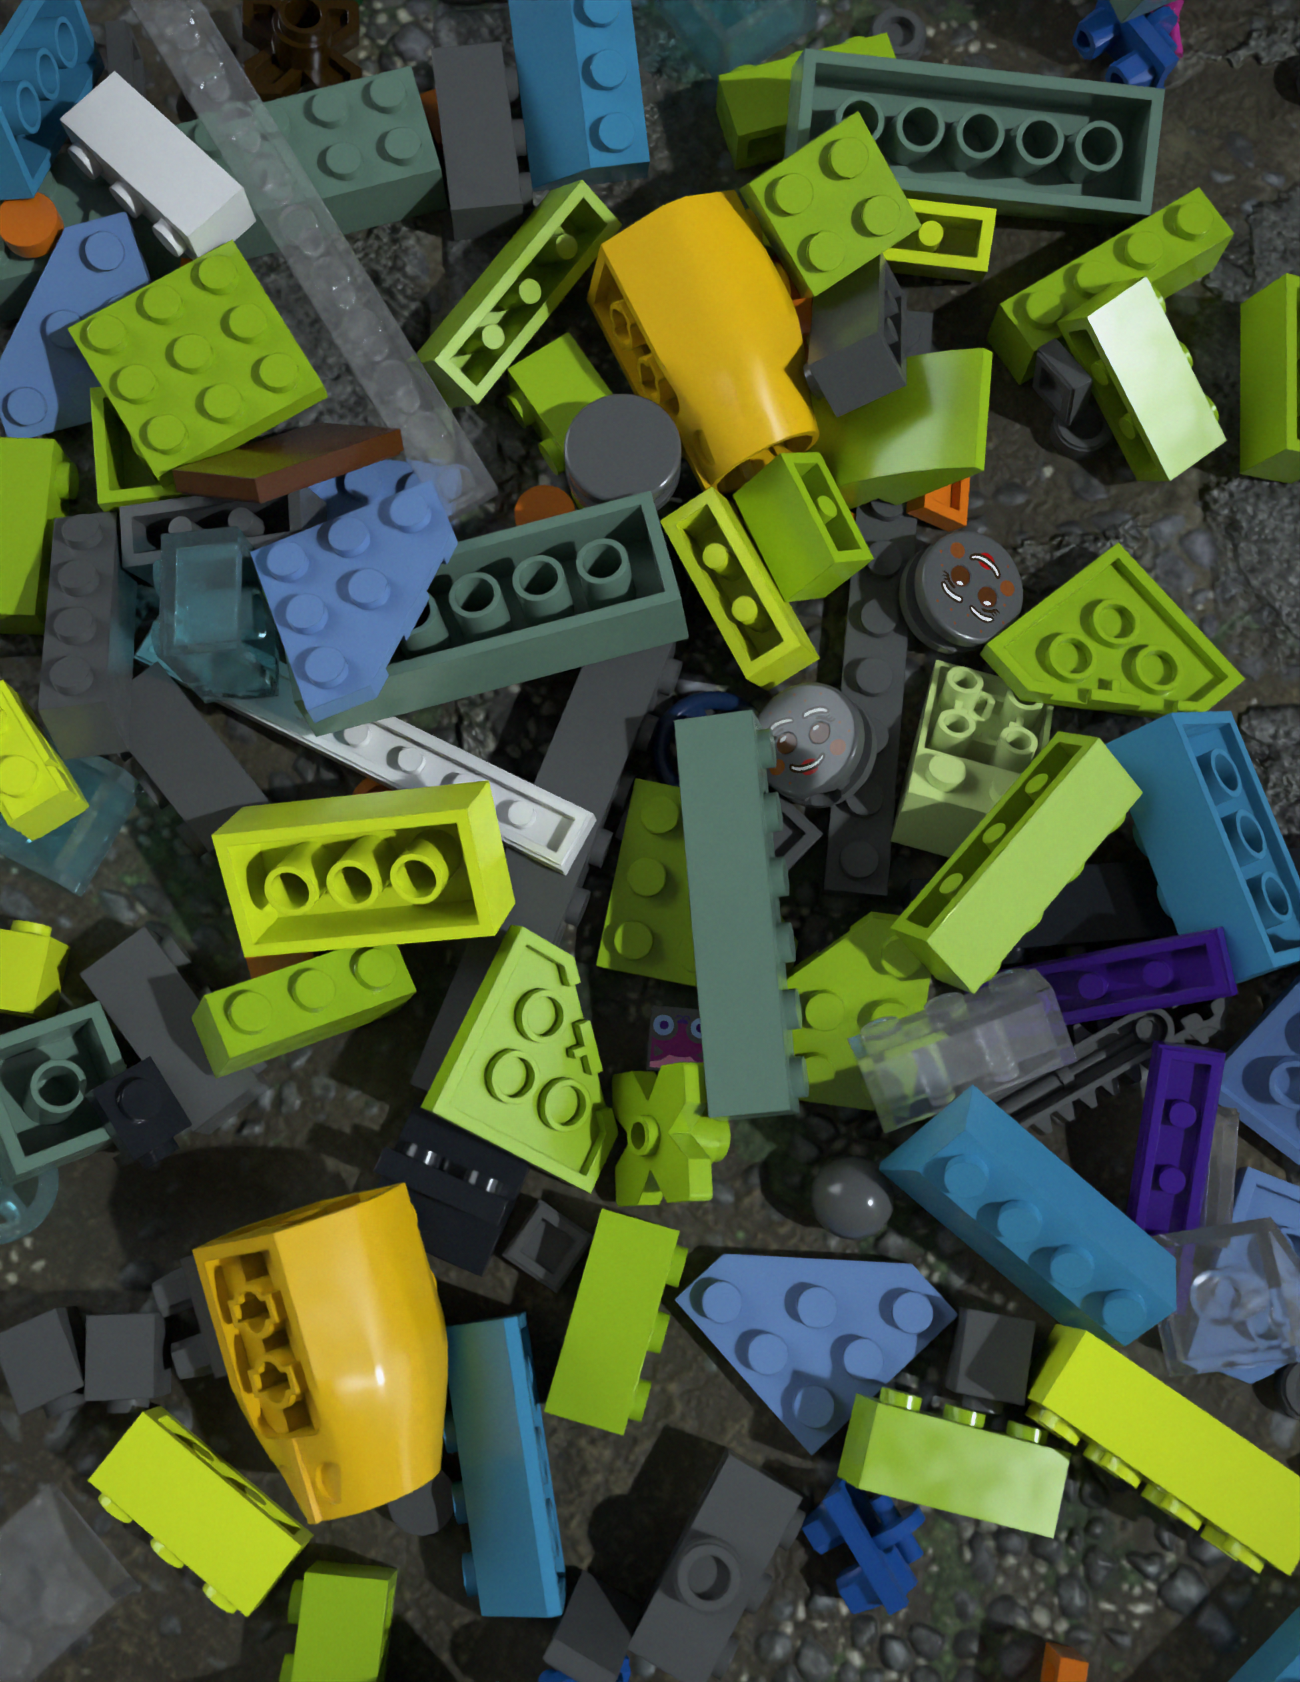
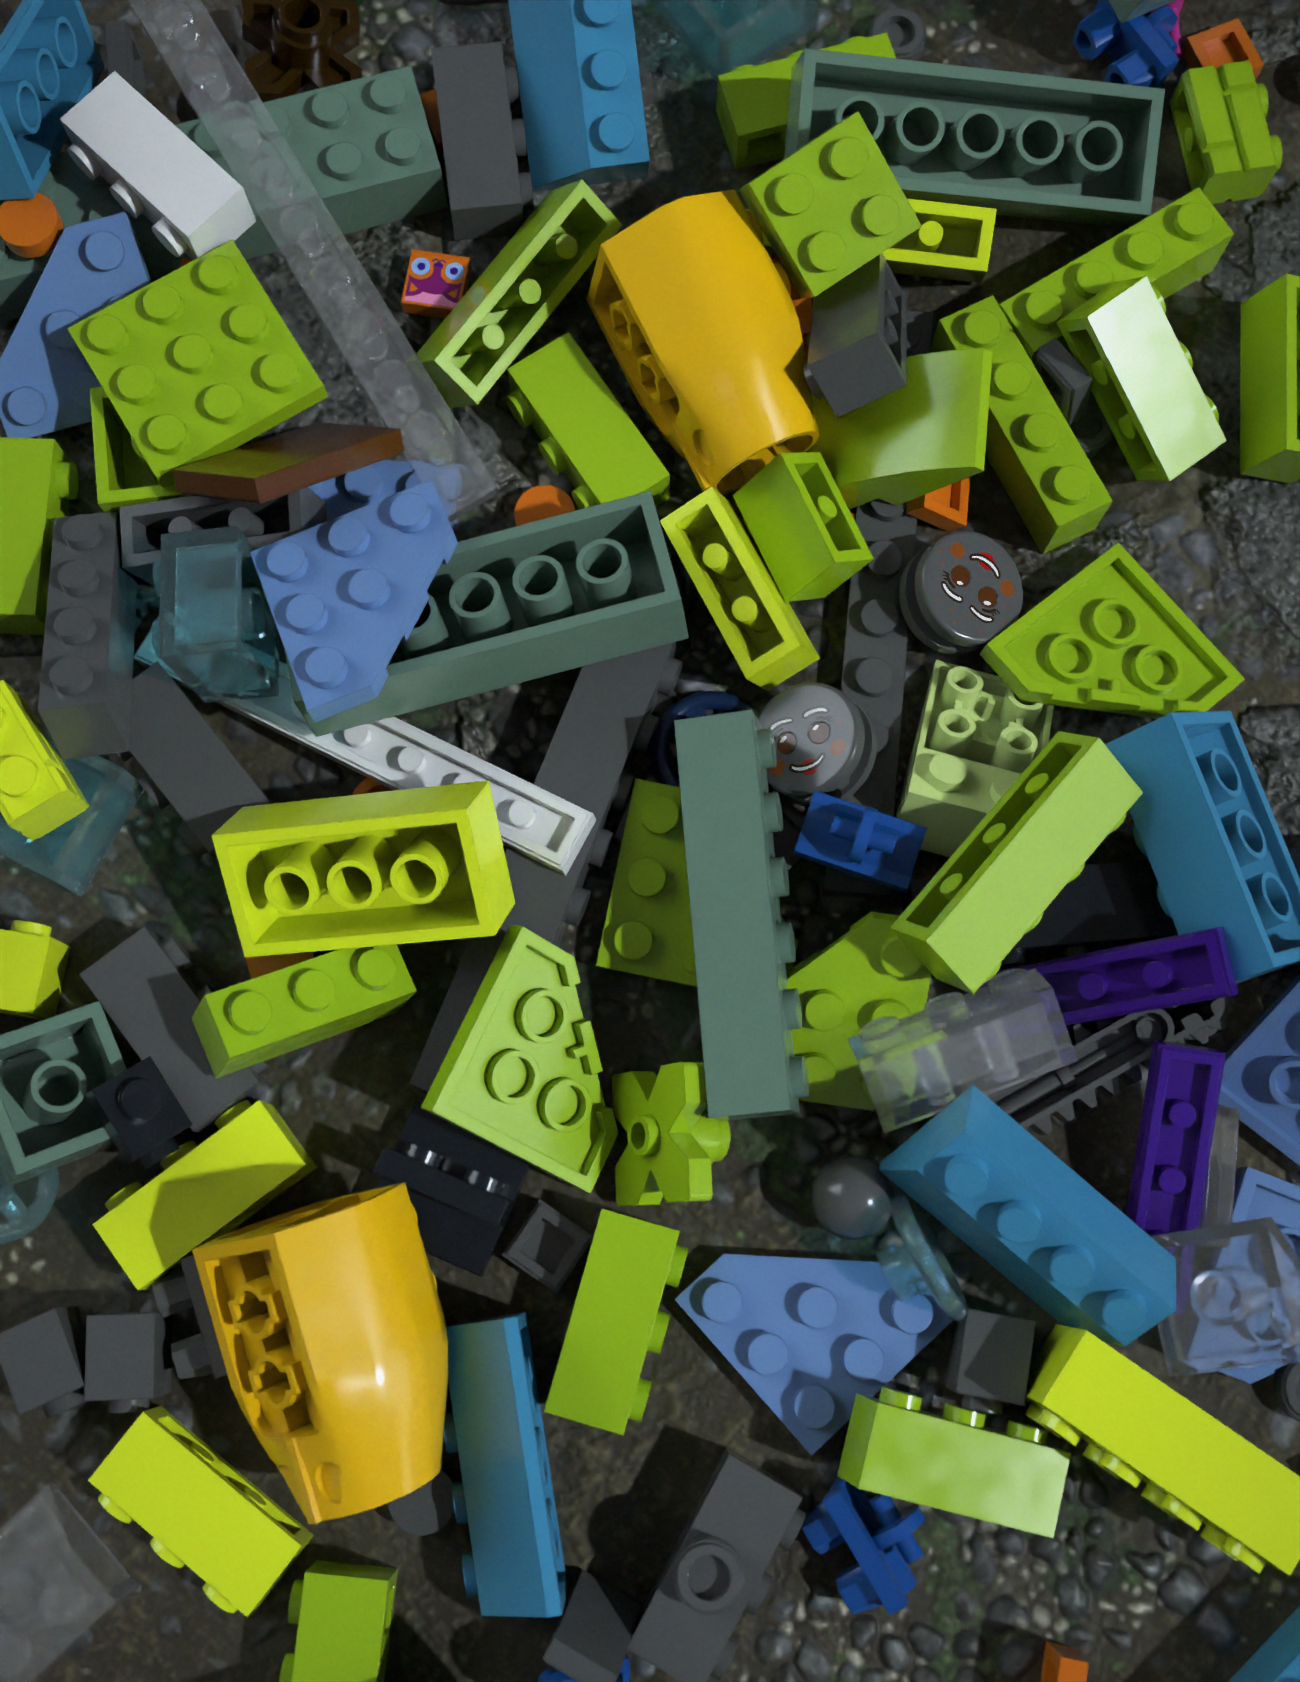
(203, 1192): none -> neon yellow brick
(435, 283): none -> tile
(621, 450): dark grey head -> none
(673, 1037): tile -> none
(860, 841): none -> blue hips
(919, 1262): none -> clear light blue piece
(1027, 432): none -> lime brick
(1220, 46): none -> orange tile
(1225, 131): none -> lime brick

